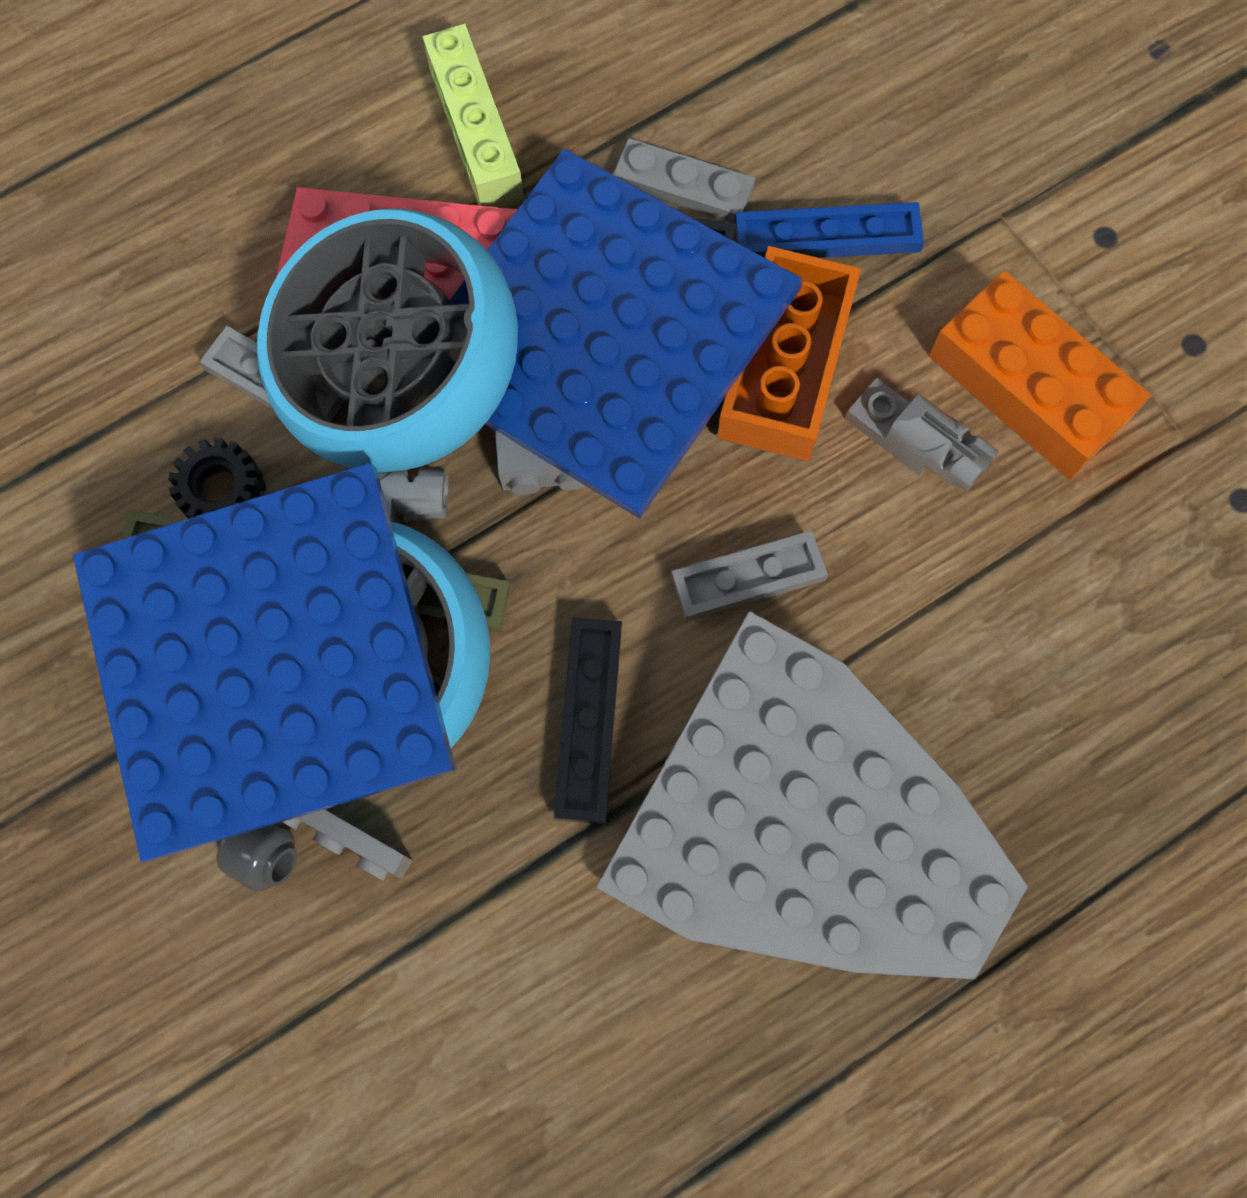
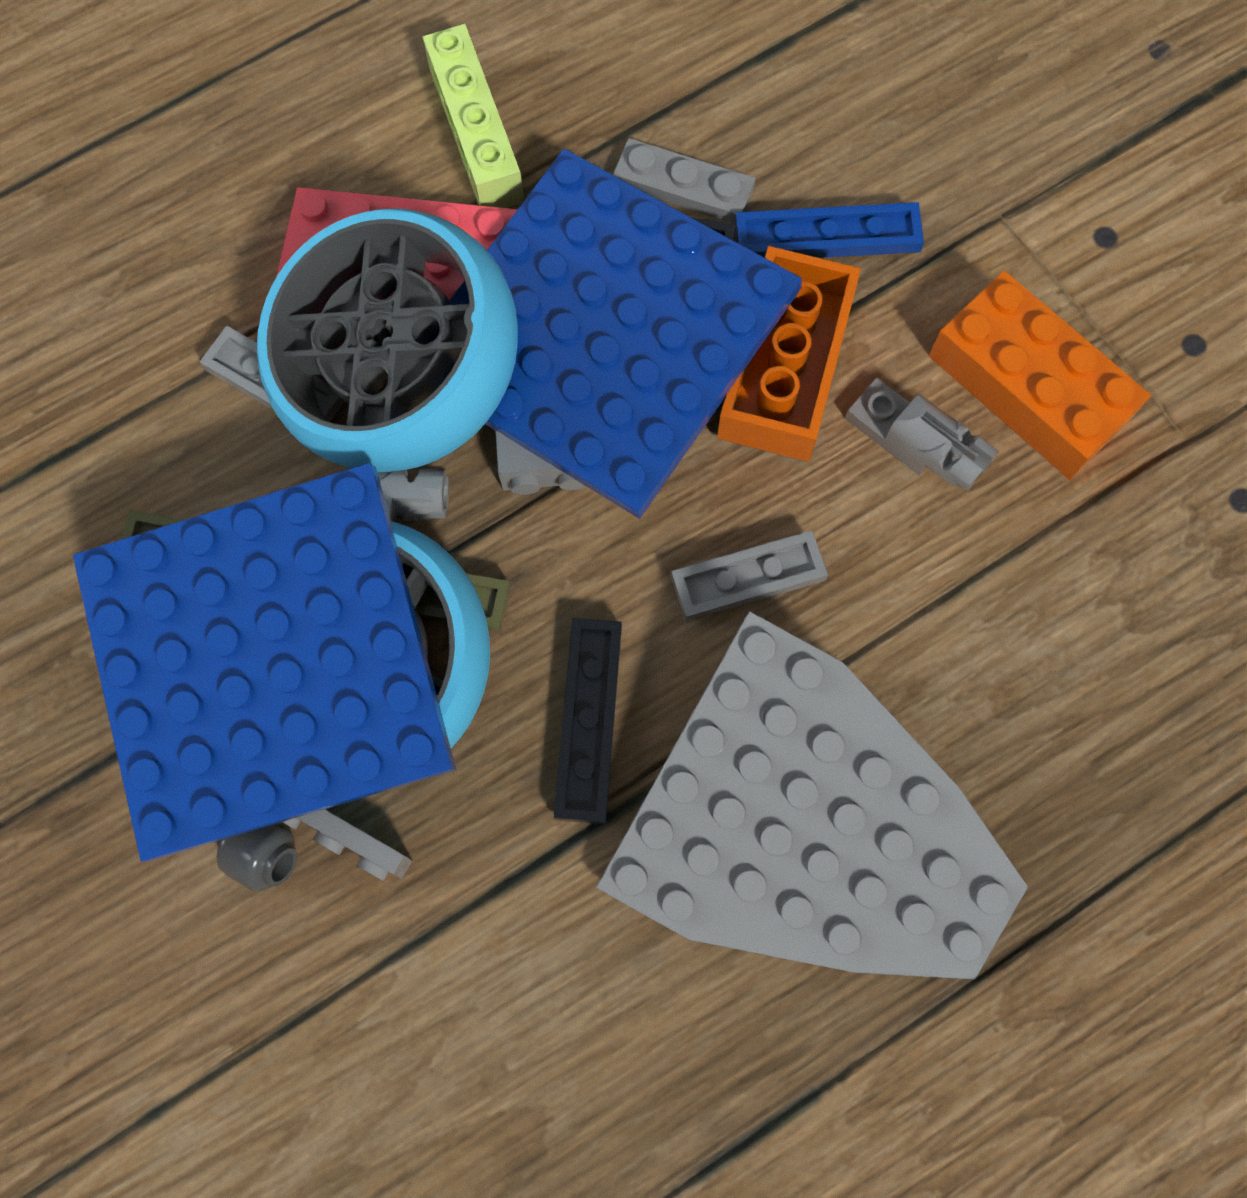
(207, 461): black tyre -> none

